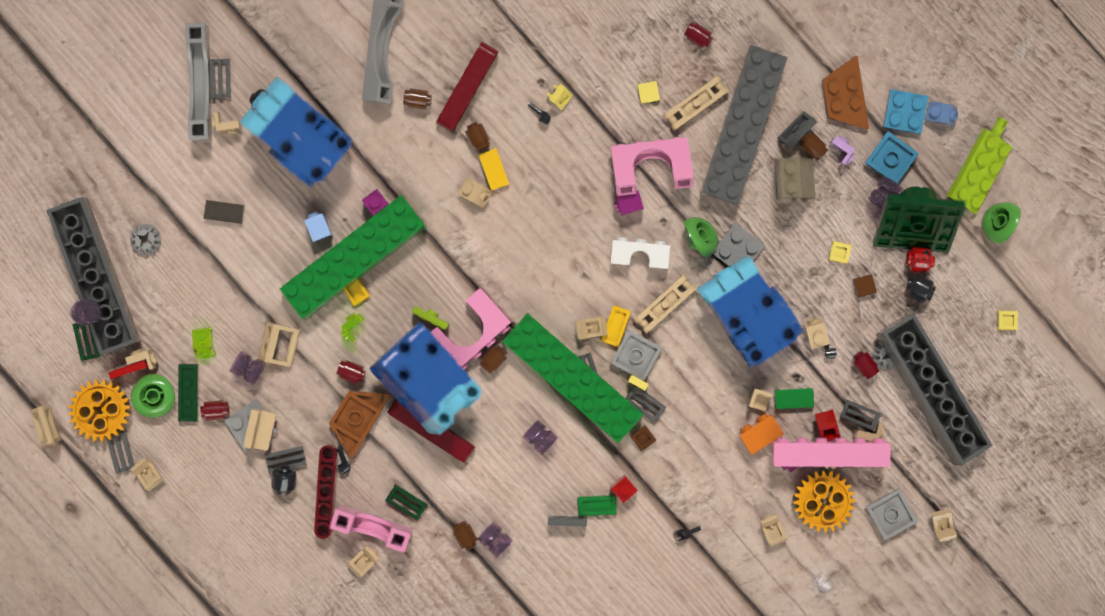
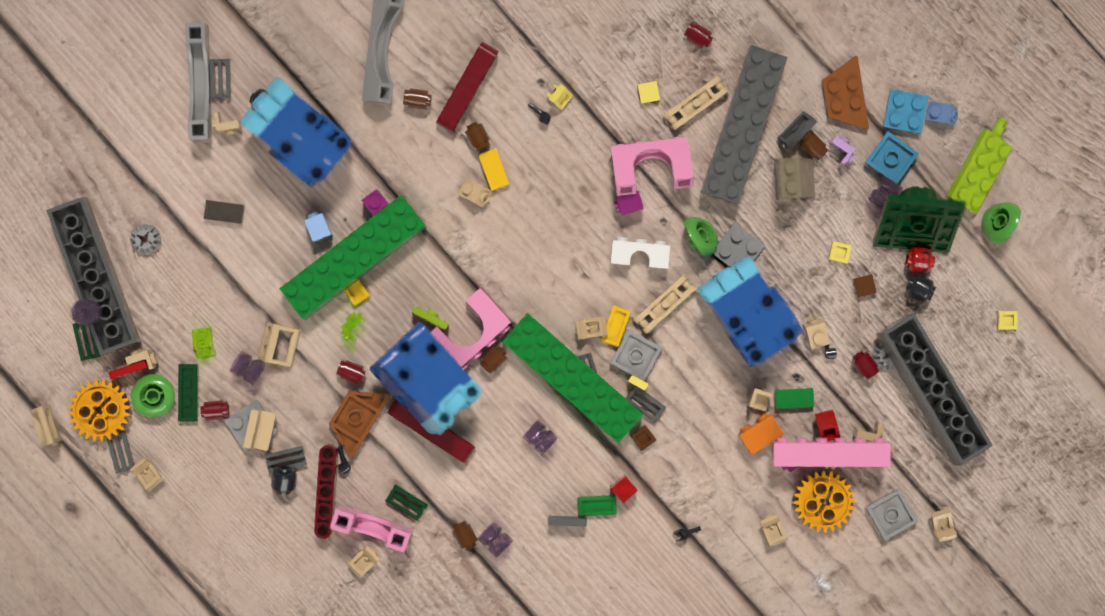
(875, 420): dark grey tile -> none

